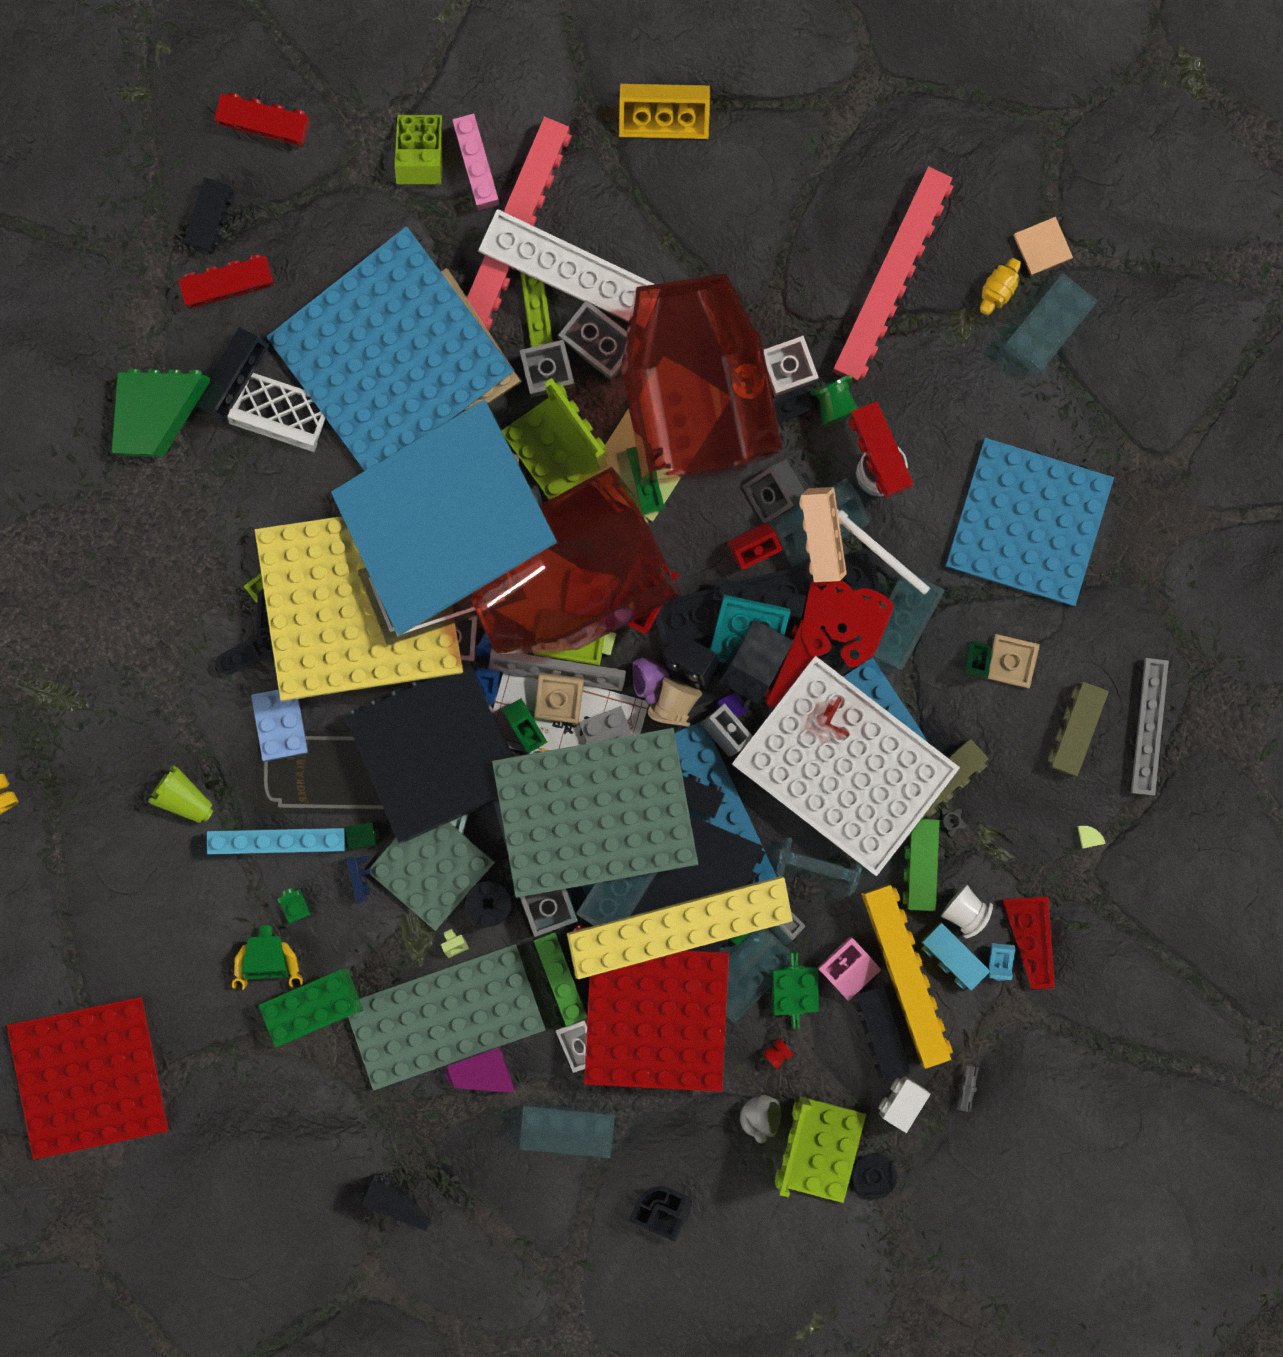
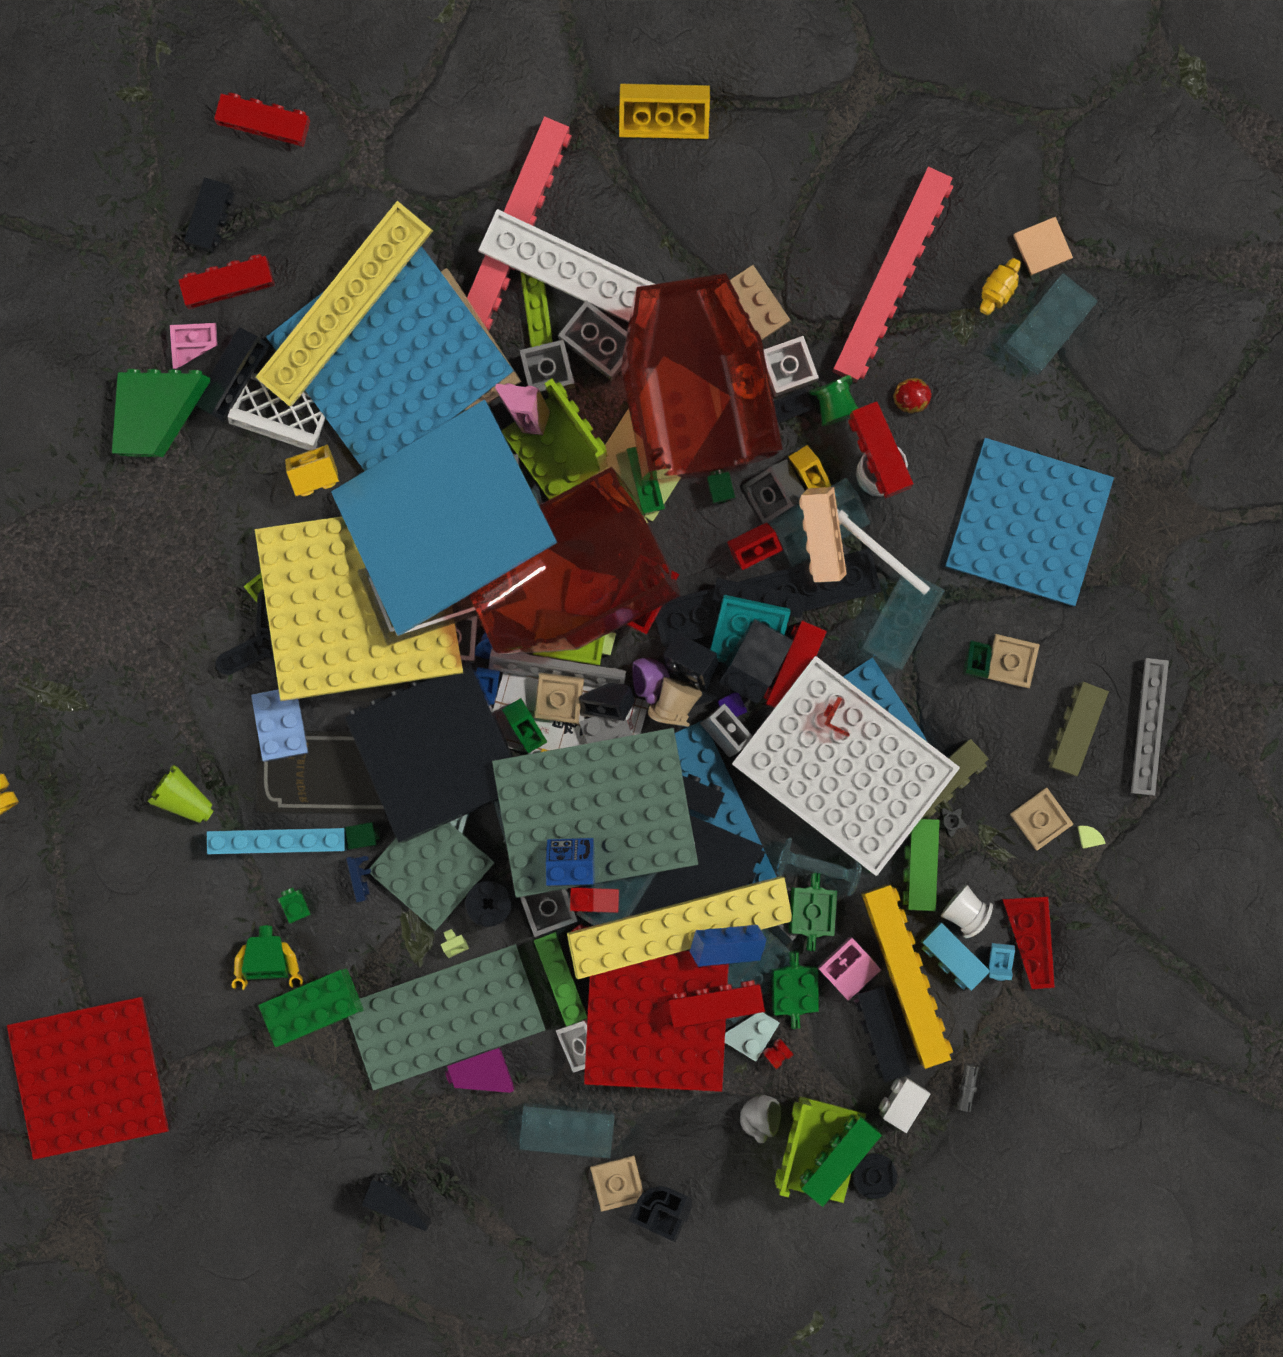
(191, 341): none -> bright pink wing
(312, 471): none -> yellow brick
(344, 303): none -> light yellow plate
(418, 149): lime slope -> none
(476, 162): bright pink brick -> none
(525, 407): none -> bright pink slope
(570, 862): none -> blue slope
(594, 900): none -> red slope
(608, 701): none -> black slope
(617, 1183): none -> tan tile
(717, 1004): none -> red brick
(720, 487): none -> dark green brick
(727, 945): none -> blue brick
(752, 1035): none -> light aqua wing
(759, 302): none -> tan plate
(809, 468): none -> yellow slope
(813, 911): none -> green plate
(840, 1159): none -> green brick
(846, 607): red piece -> none
(912, 395): none -> red hair
(1041, 819): none -> tan tile

